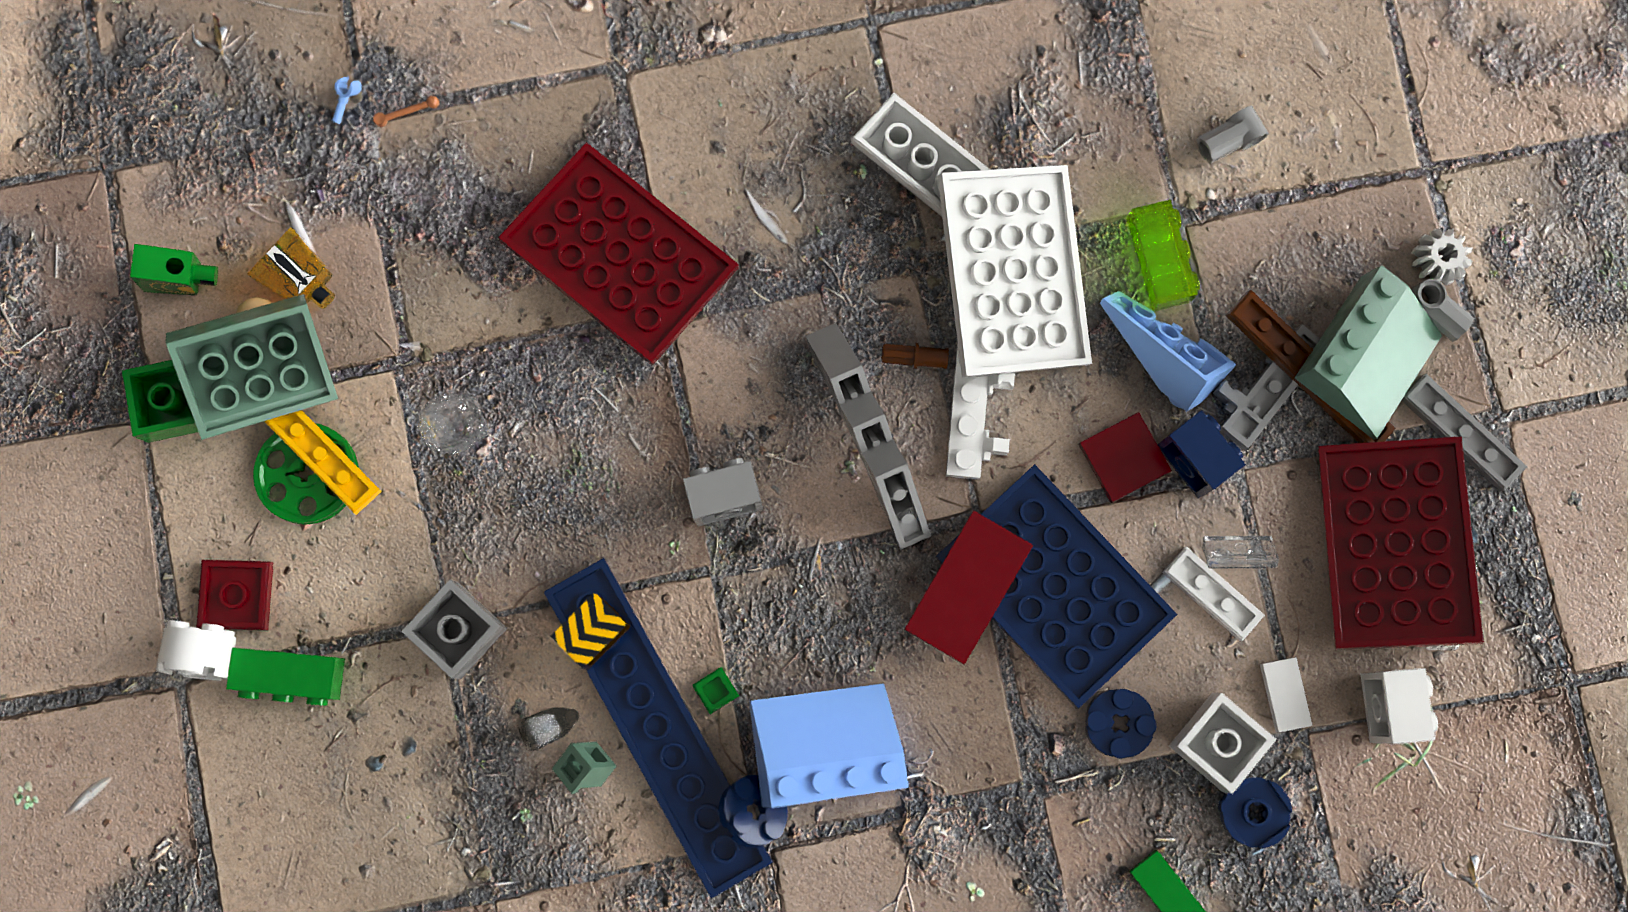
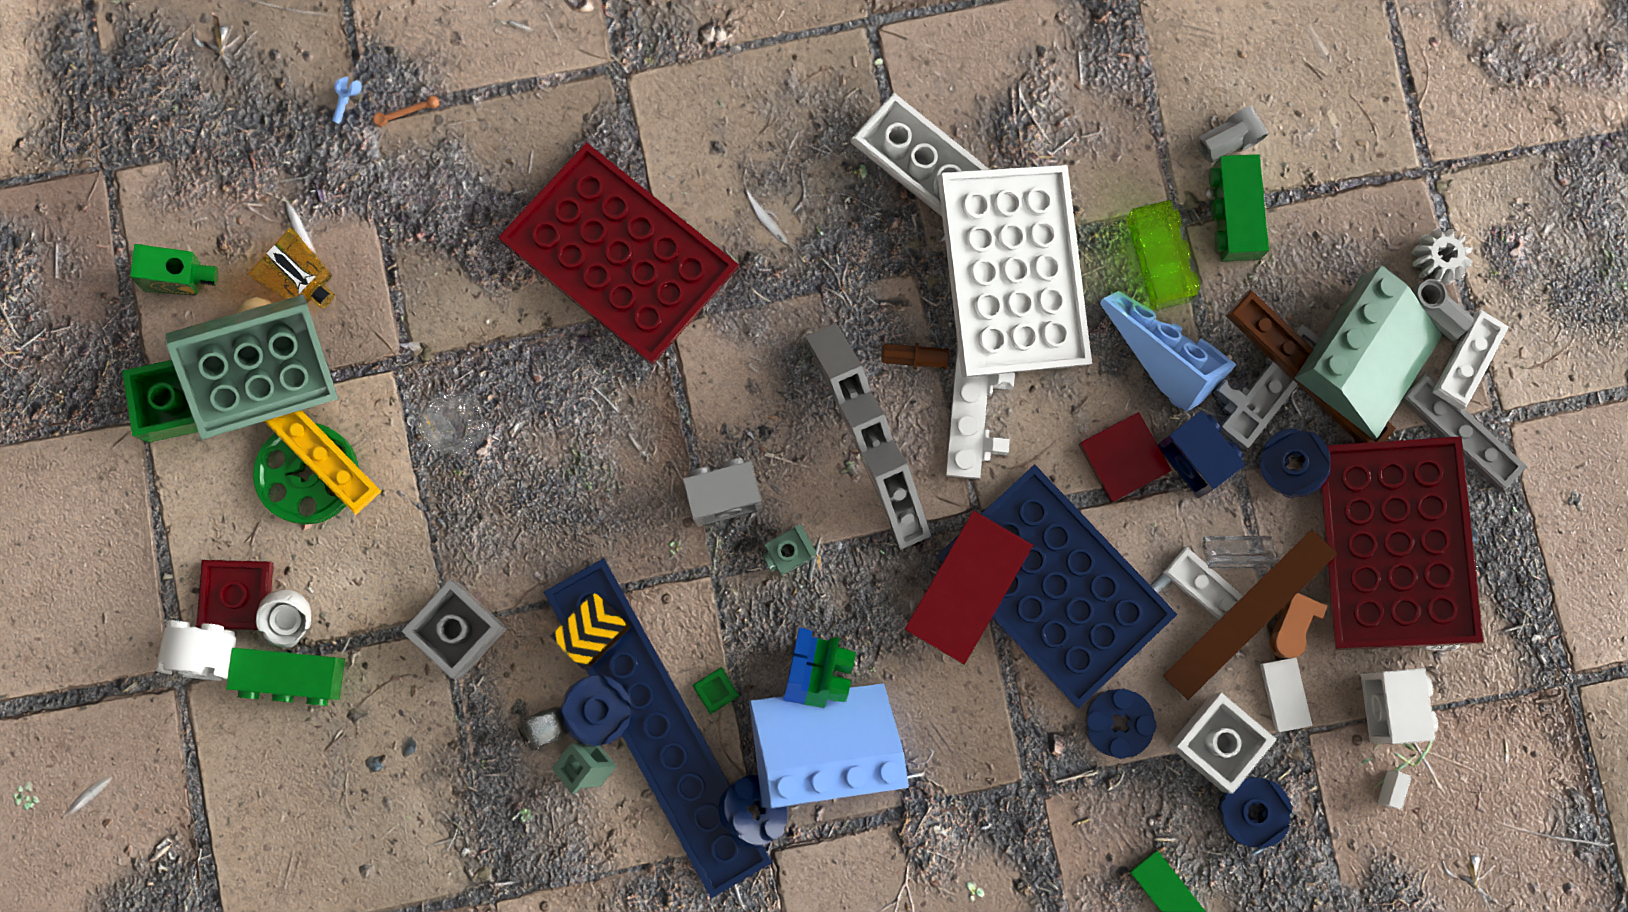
(283, 618): none -> white hair
(595, 710): none -> dark blue tile
(803, 551): none -> sand green brick
(812, 670): none -> green hips
(1239, 208): none -> green brick
(1250, 614): none -> reddish brown tile
(1292, 624): none -> nougat leg
(1300, 444): none -> dark blue plate
(1394, 789): none -> white tile
(1470, 360): none -> white tile

